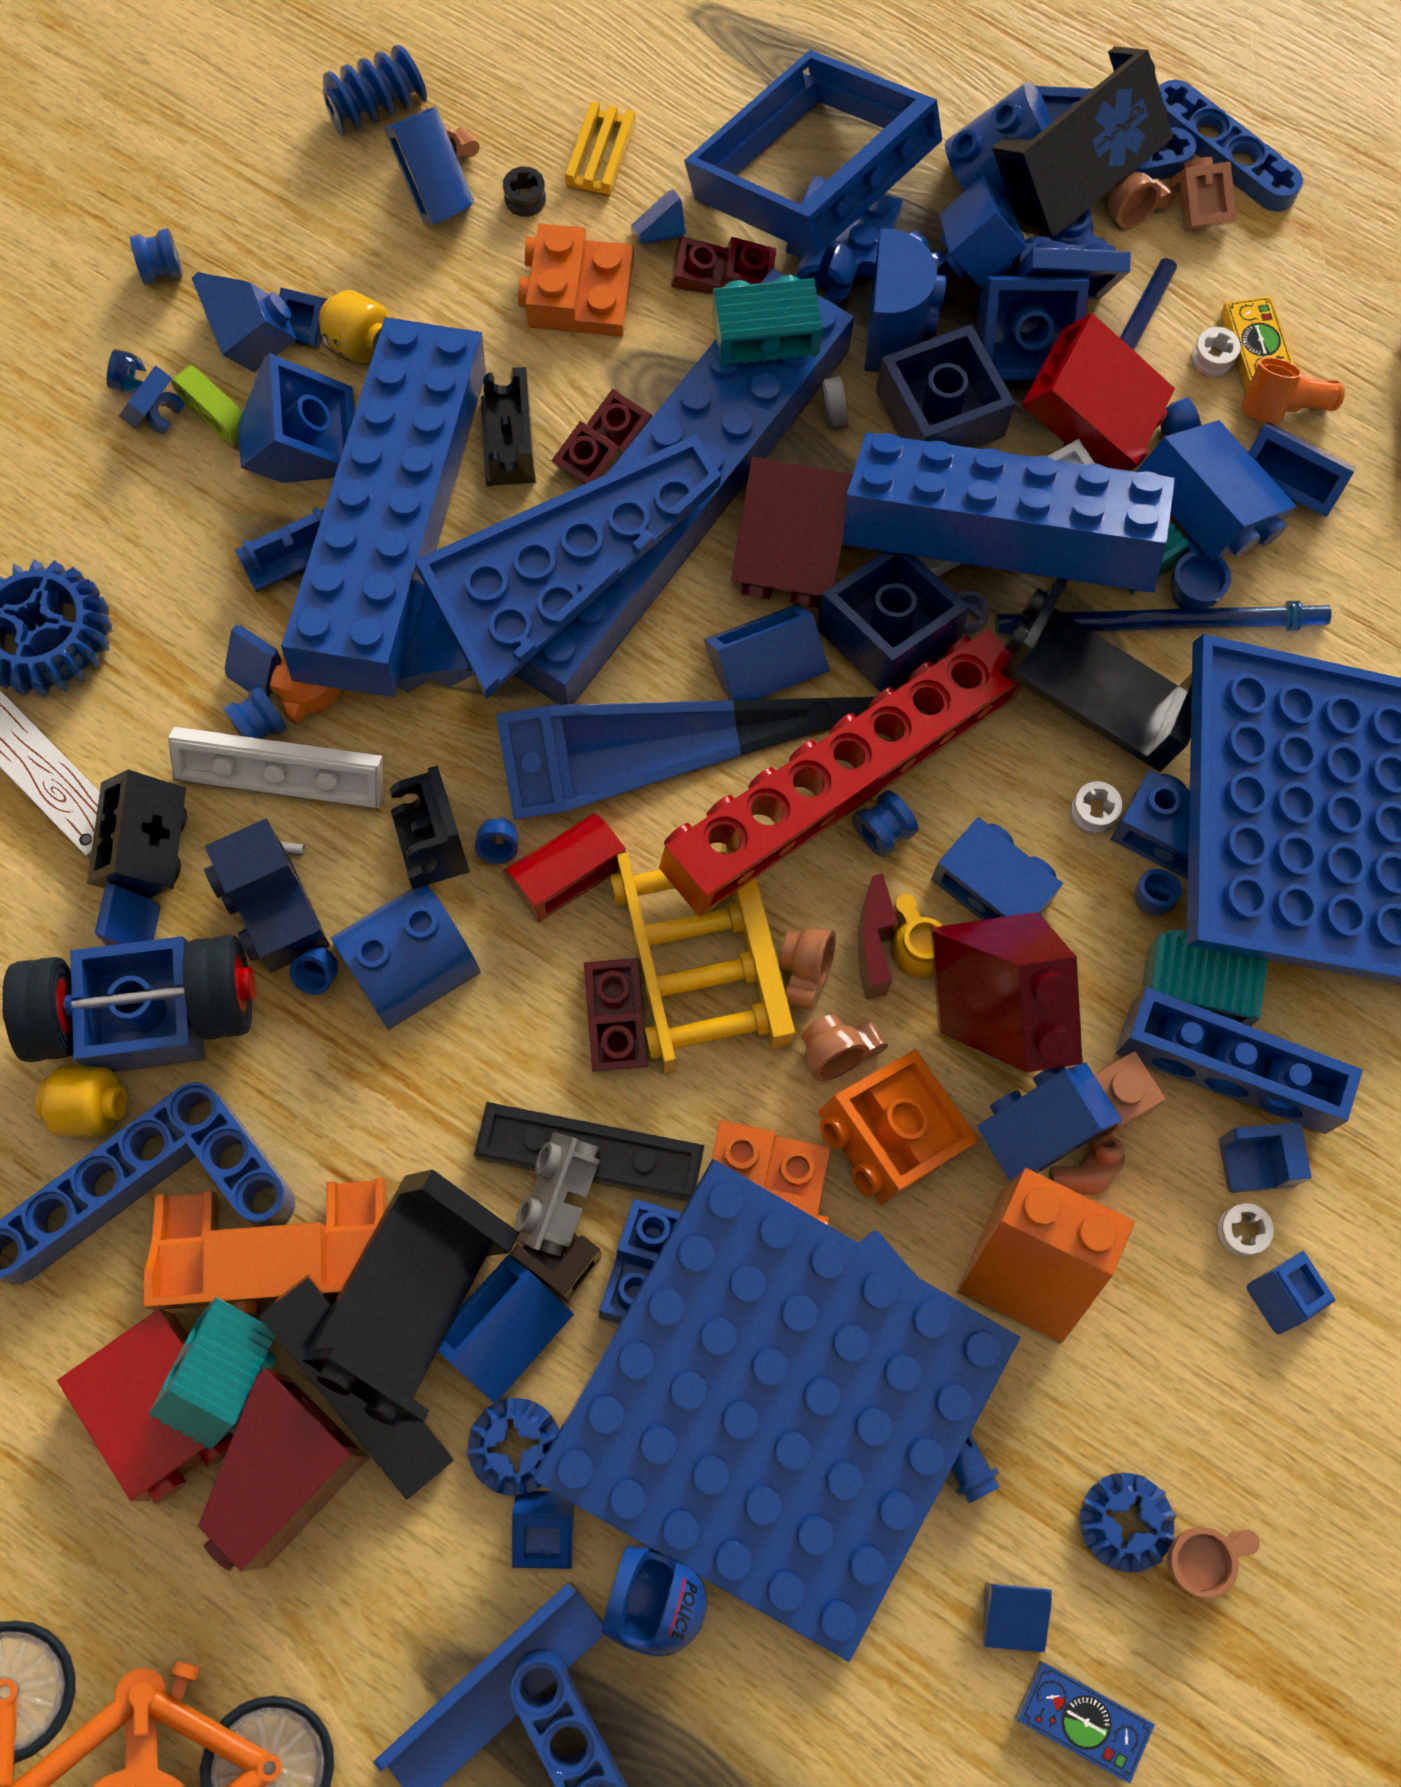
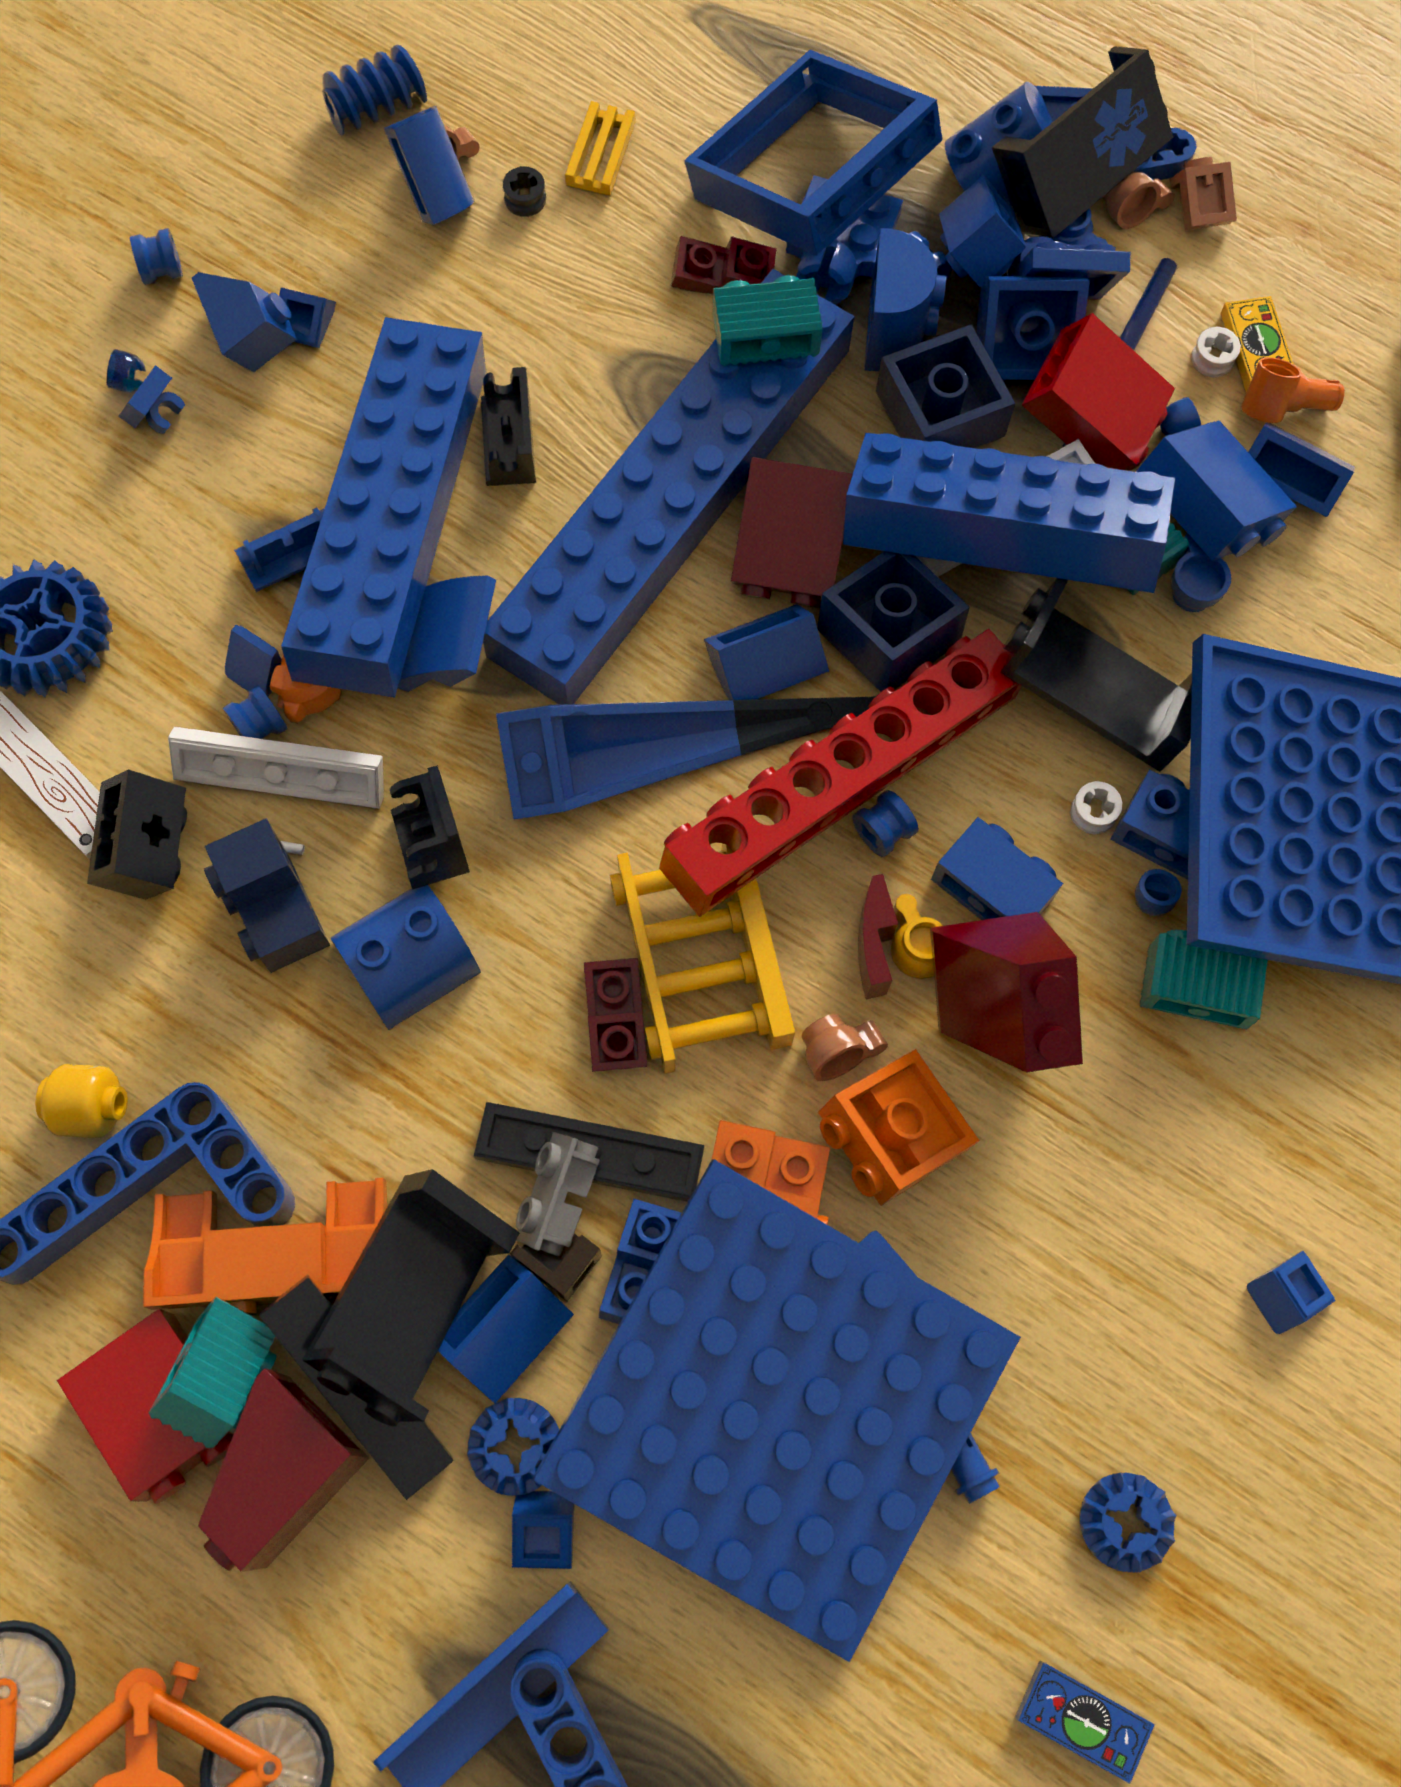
(126, 916): blue slope -> none
(129, 1002): brick -> none
(208, 403): lime beam -> none
(294, 422): blue slope -> none
(317, 975): blue hinge -> none
(352, 324): yellow head -> none
(486, 841): blue hinge -> none
(538, 570): blue wing -> none
(566, 866): red brick -> none
(575, 282): orange plate -> none
(601, 442): dark red slope -> none
(654, 1604): blue helmet -> none
(661, 221): blue slope -> none
(809, 960): nougat piece -> none
(834, 402): light grey tile -> none
(978, 609): hinge -> none
(1016, 1617): blue slope -> none
(1045, 1255): orange slope -> none
(1049, 1120): blue brick -> none
(1096, 1170): nougat arm -> none
(1129, 1090): nougat brick -> none
(1207, 1561): nougat piece -> none
(1233, 138): blue beam -> none
(1239, 1061): blue brick -> none
(1256, 1243): white bush -> none
(1265, 1157): blue panel -> none
(1291, 615): clear blue bar -> none

